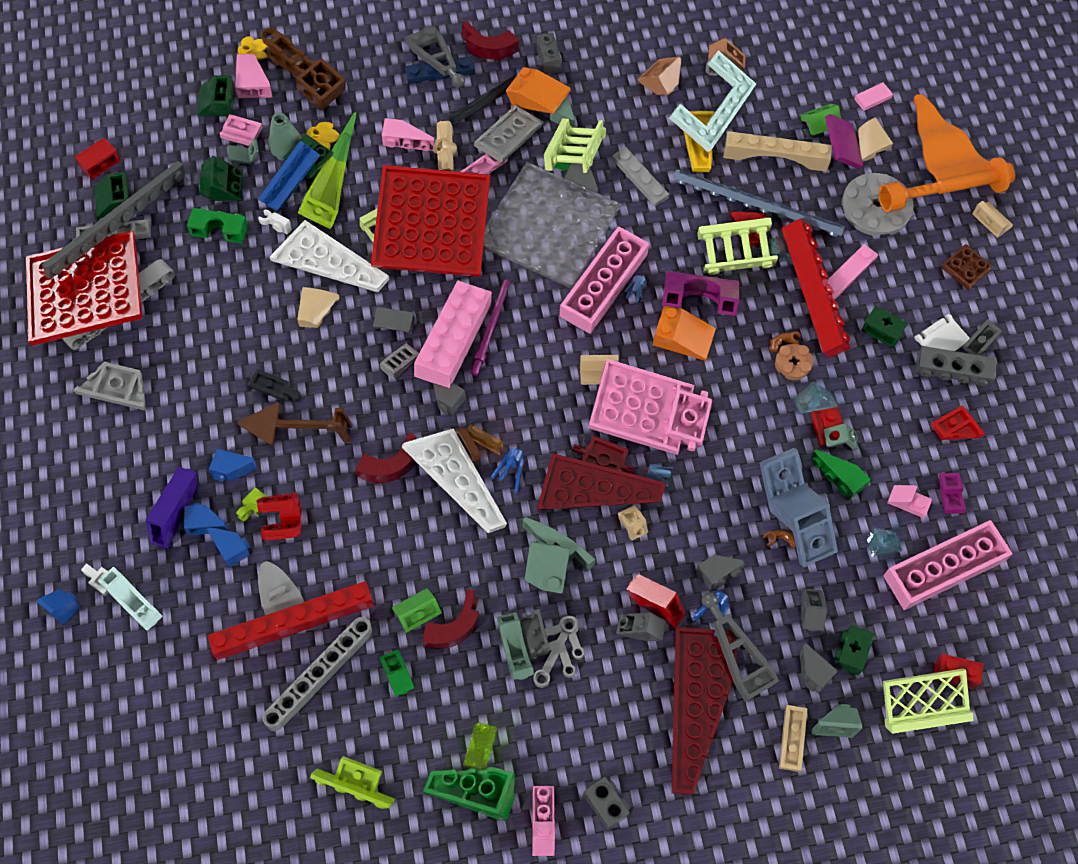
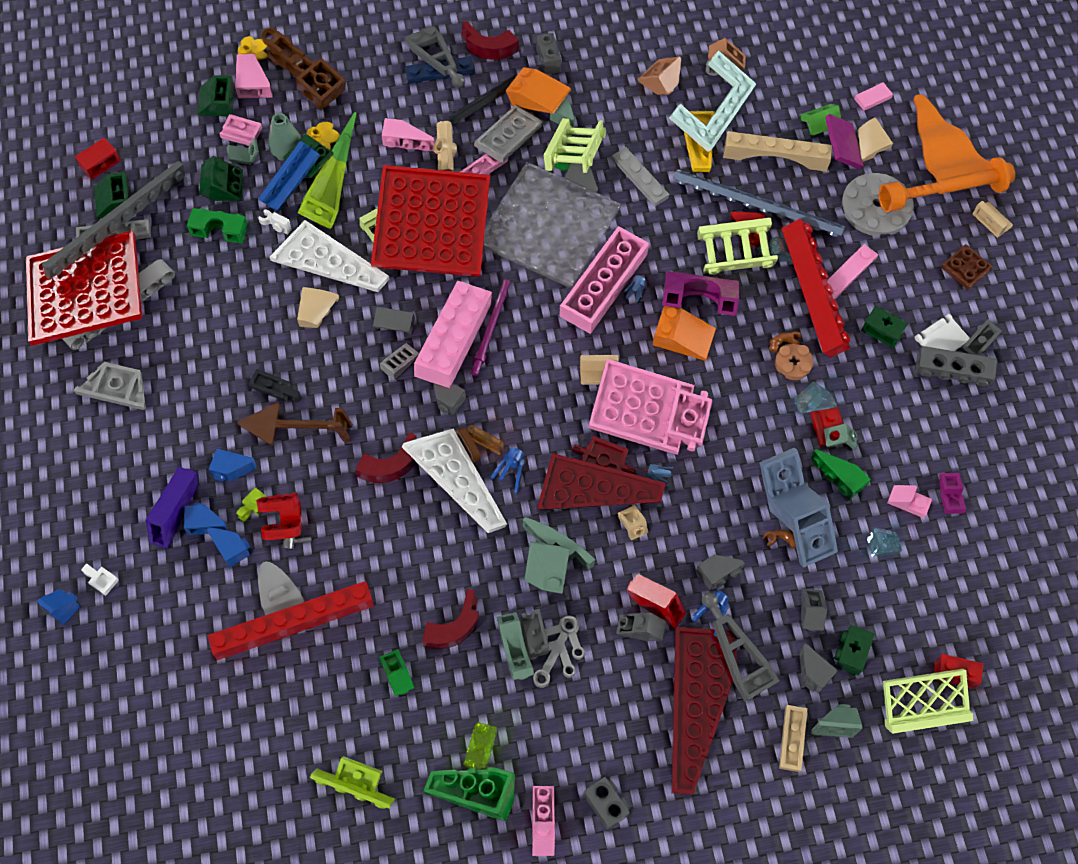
(130, 598): light aqua arch -> none
(289, 542): none -> flat silver hand
(315, 683): light grey beam -> none
(417, 610): bright green panel -> none
(947, 564): bright pink brick -> none
(957, 425): red wing -> none

